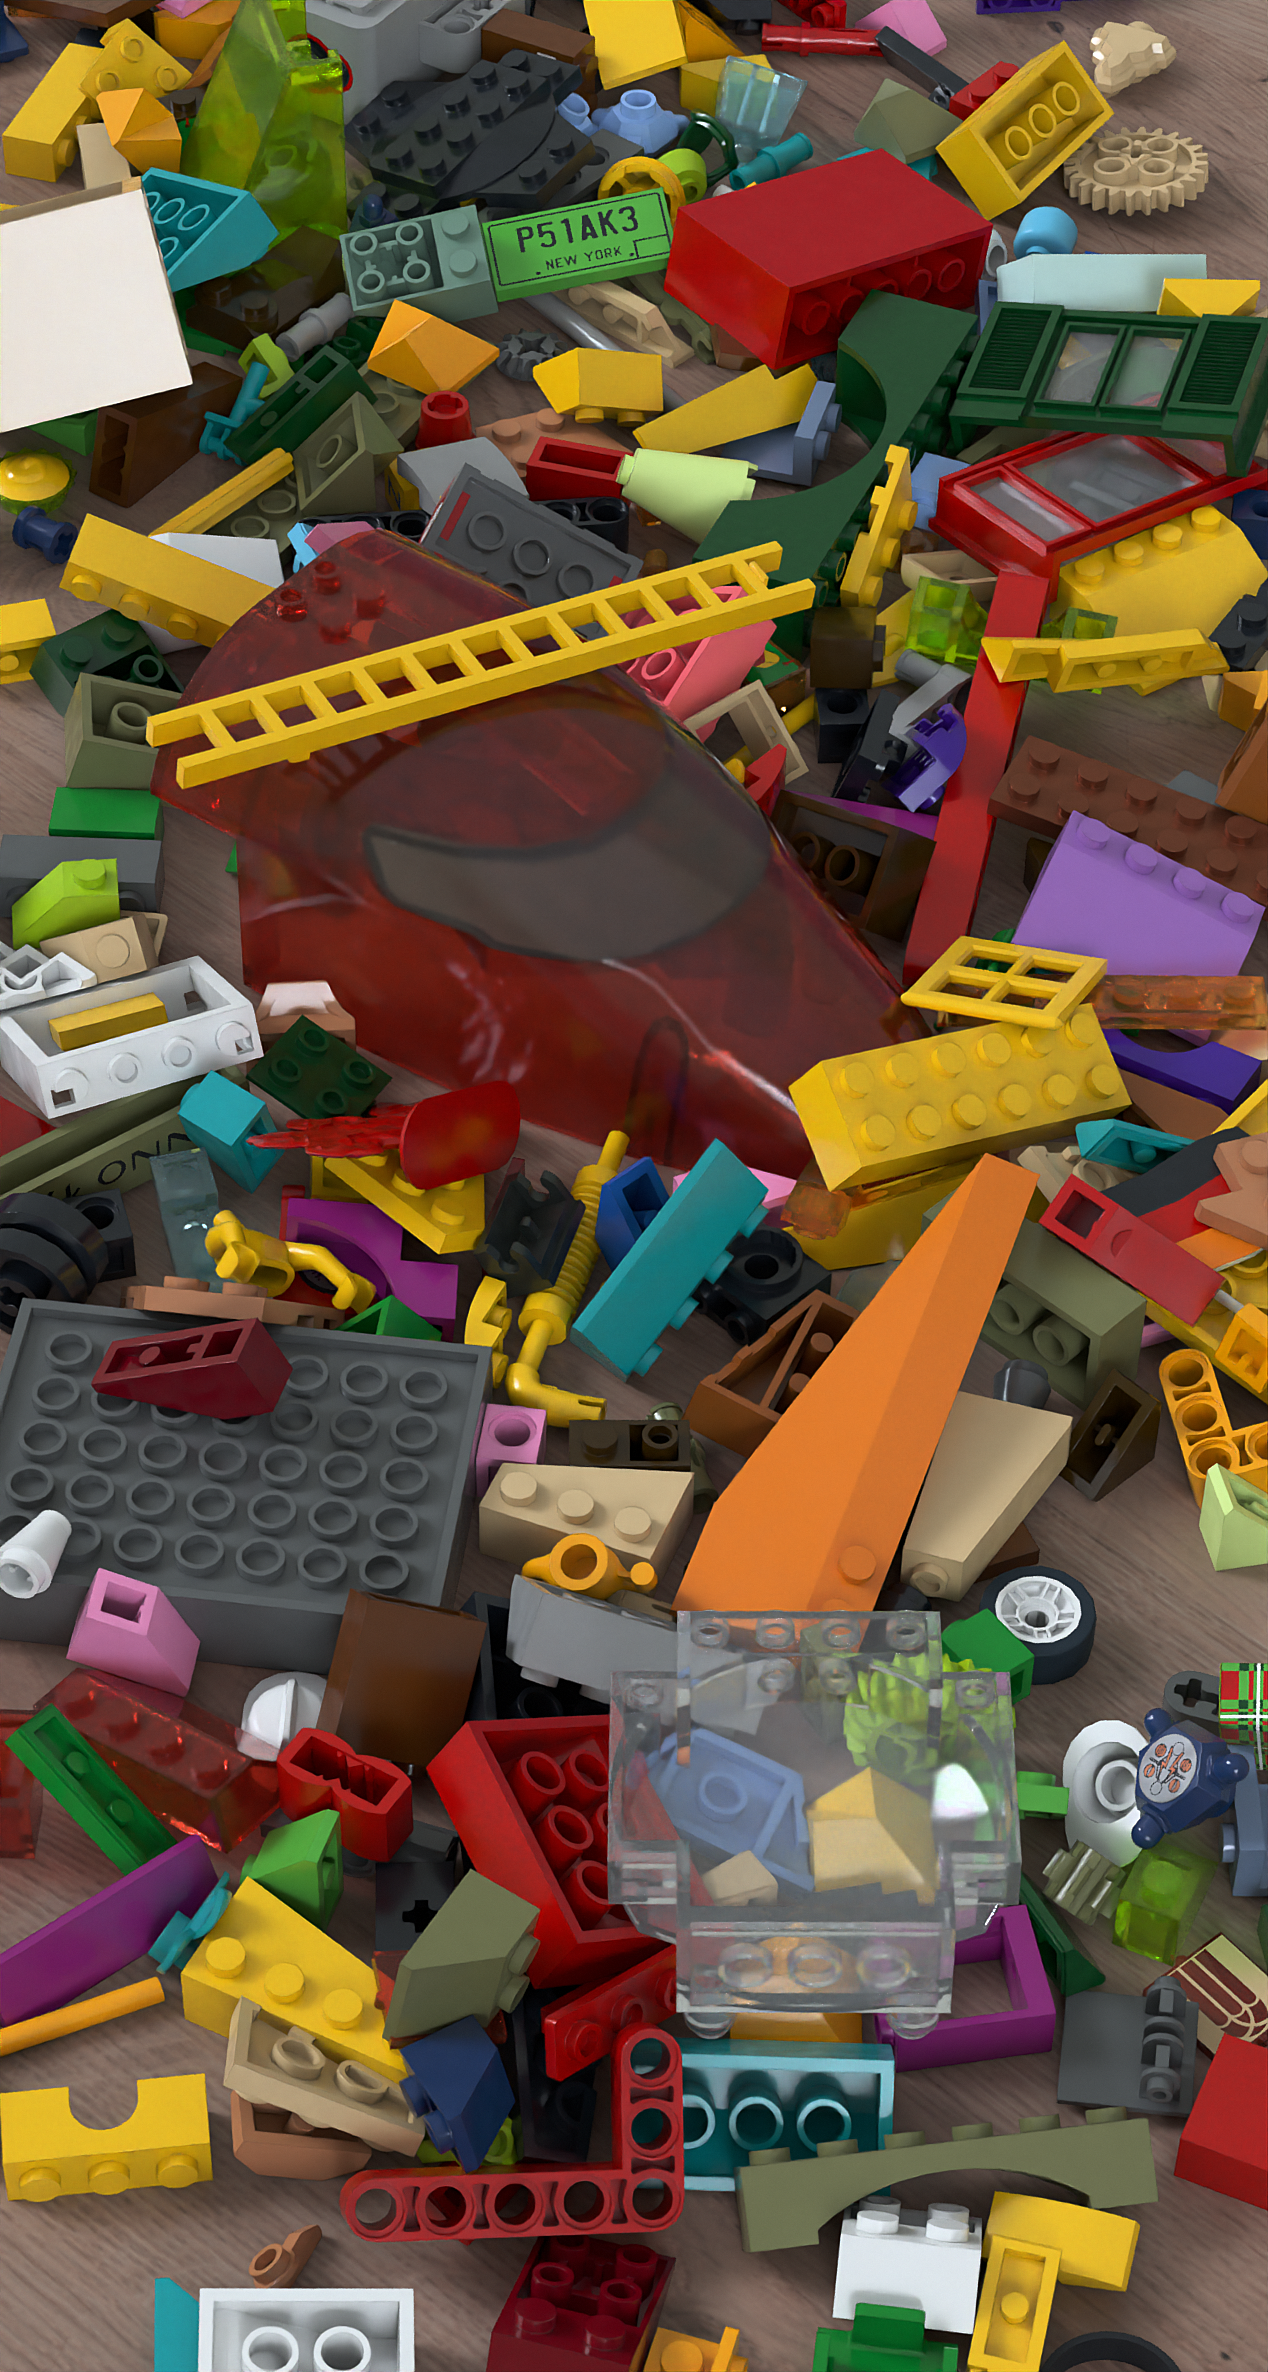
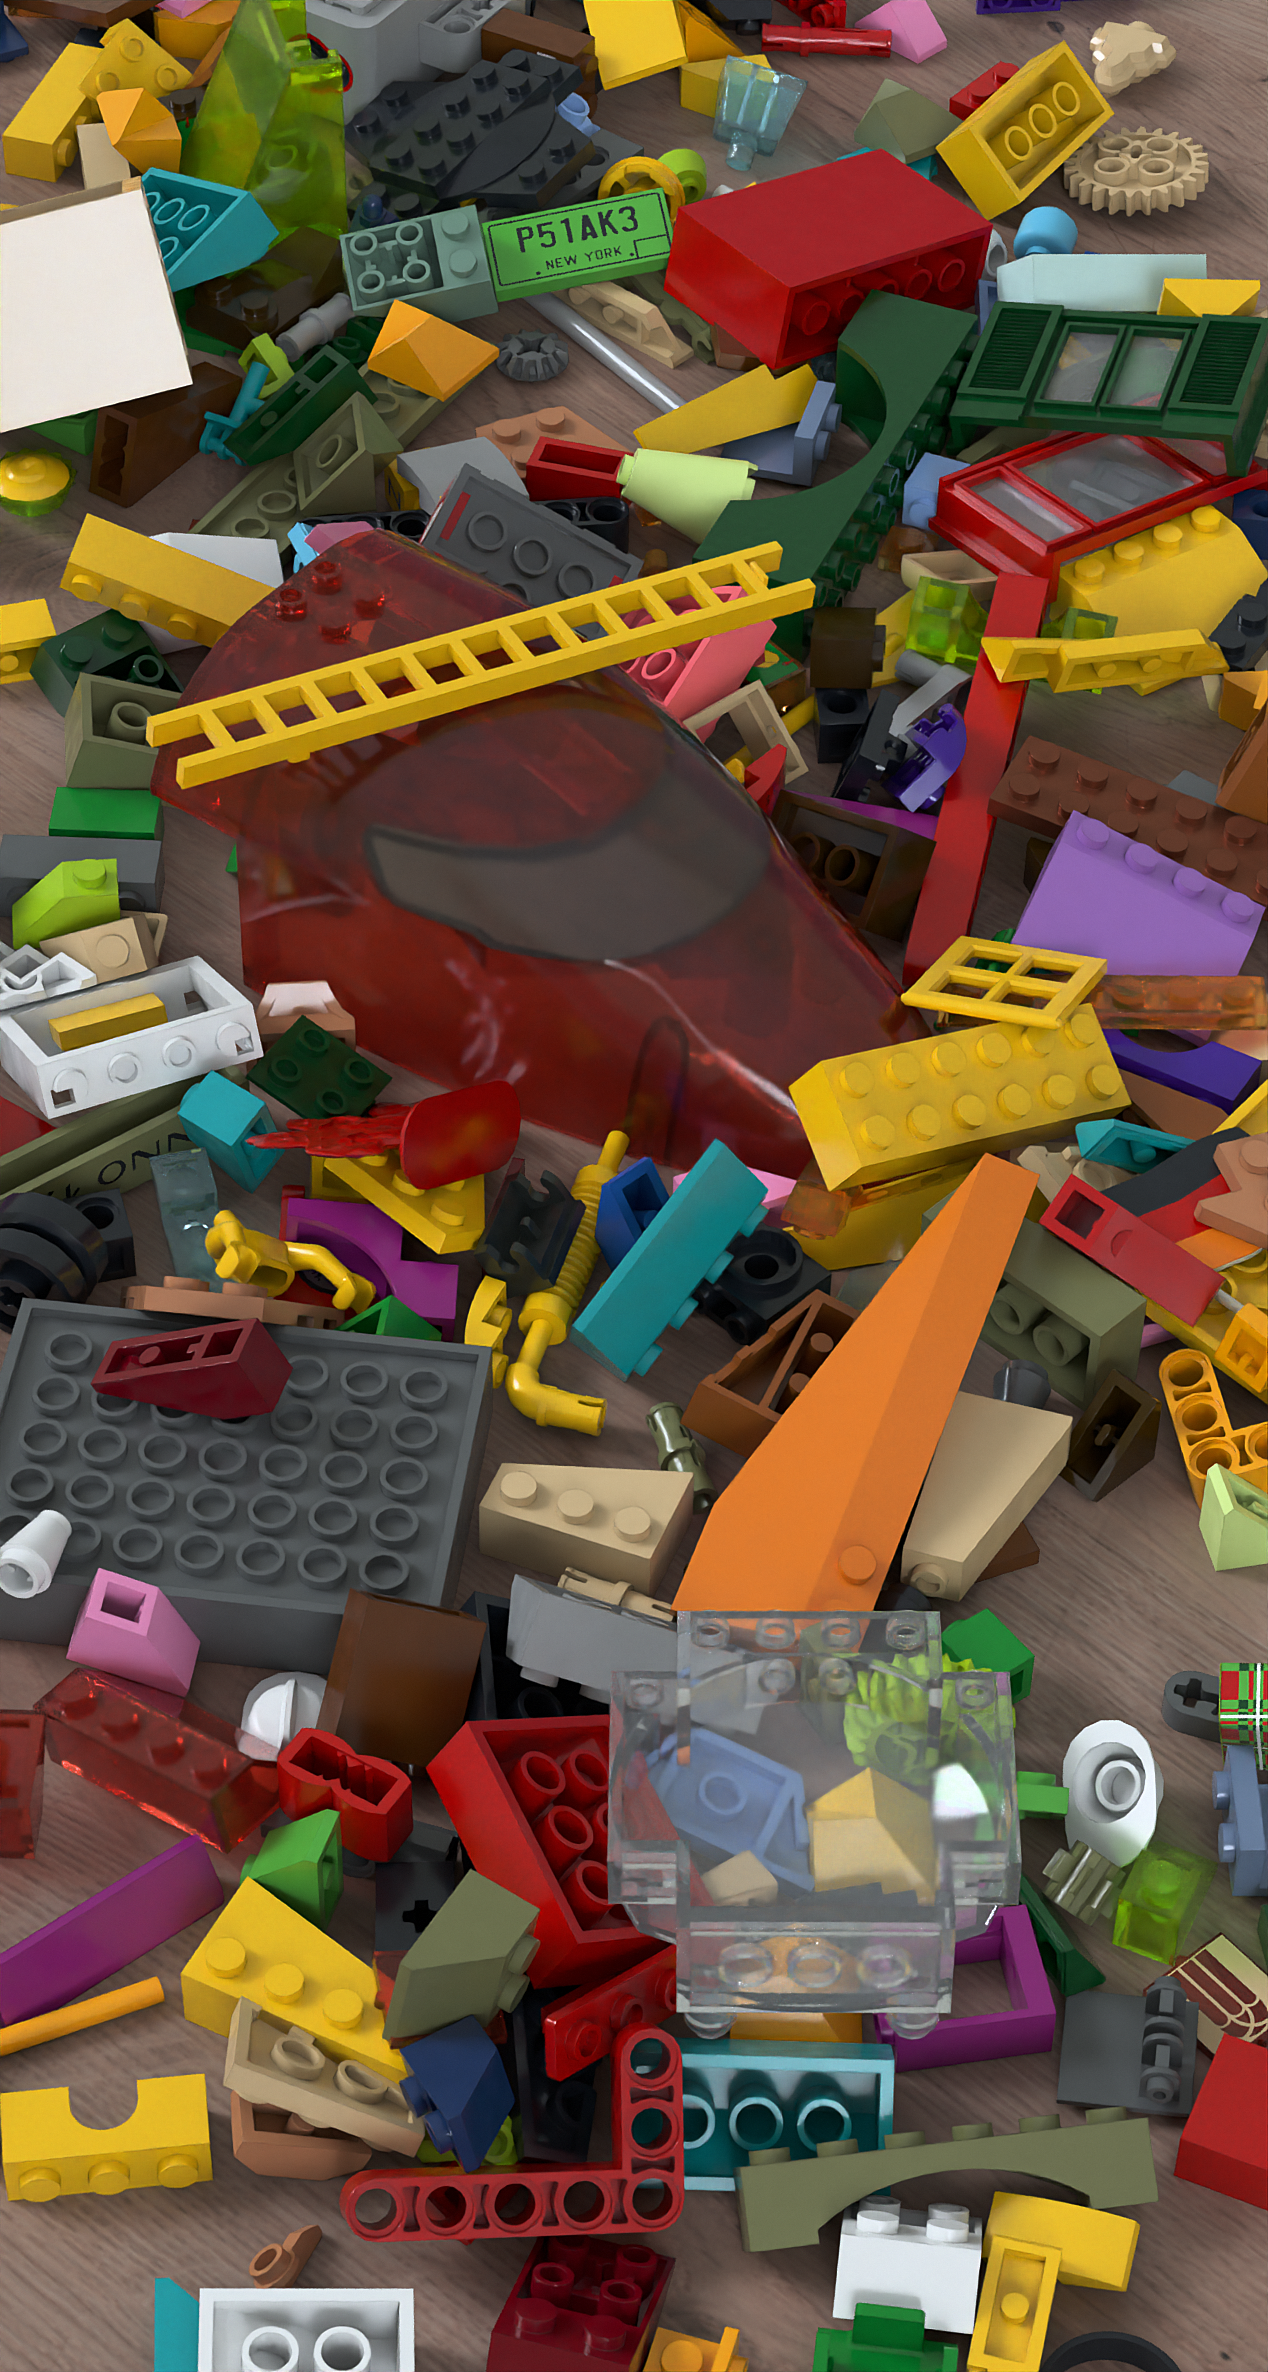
(39, 532): dark blue bush -> none
(89, 1790): green tile -> none
(185, 1935): teal plate -> none
(231, 495): yellow axle -> none
(443, 420): red piece -> none
(509, 1436): bright pink brick -> none
(589, 1568): light orange piece -> none
(603, 385): yellow slope -> none
(630, 1444): dark brown slope -> none
(641, 122): light blue rock -> none
(699, 136): dark green piece -> none
(772, 162): teal pin -> none
(875, 551): yellow wing -> none
(919, 67): black hinge -> none
(1055, 1603): wheel -> none
(1182, 1778): dark blue rock -> none

